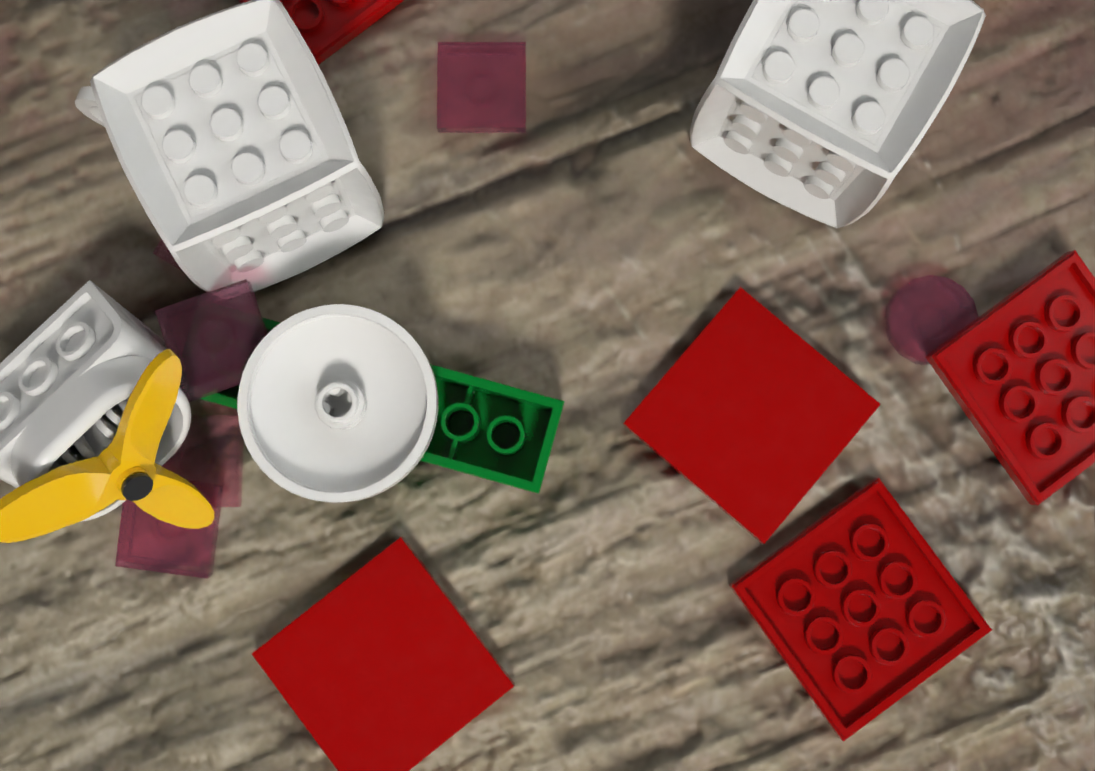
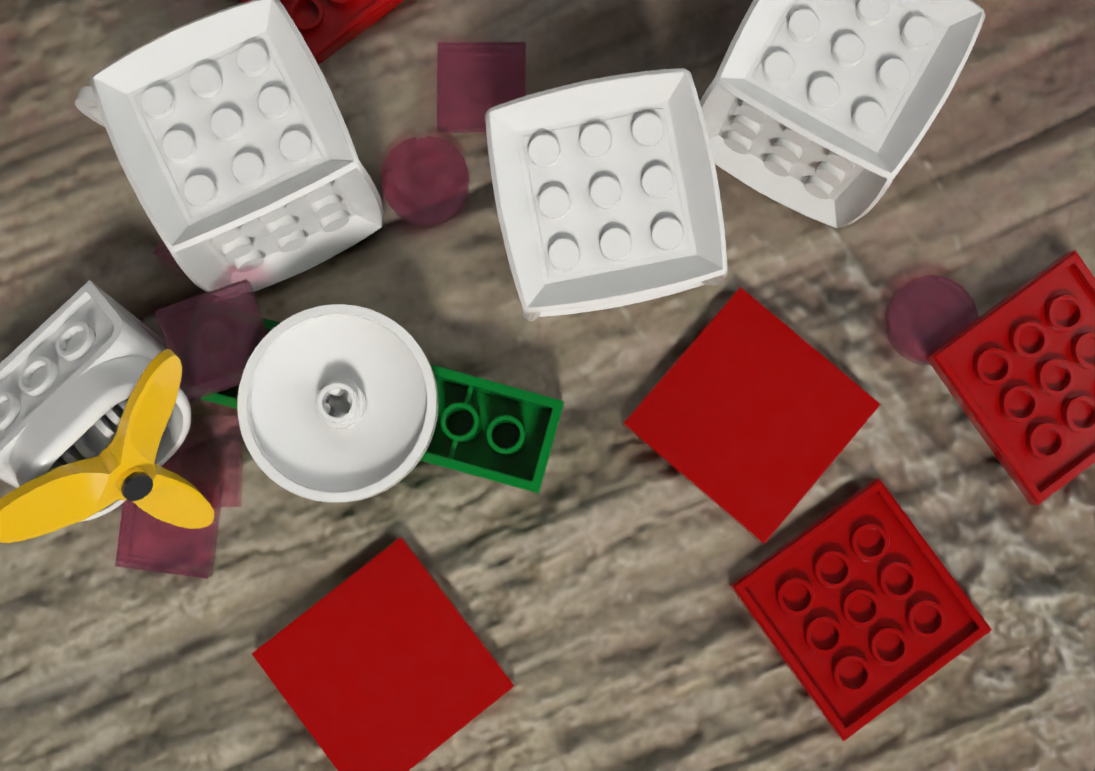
(425, 180): none -> clear pink tile
(606, 192): none -> white piece

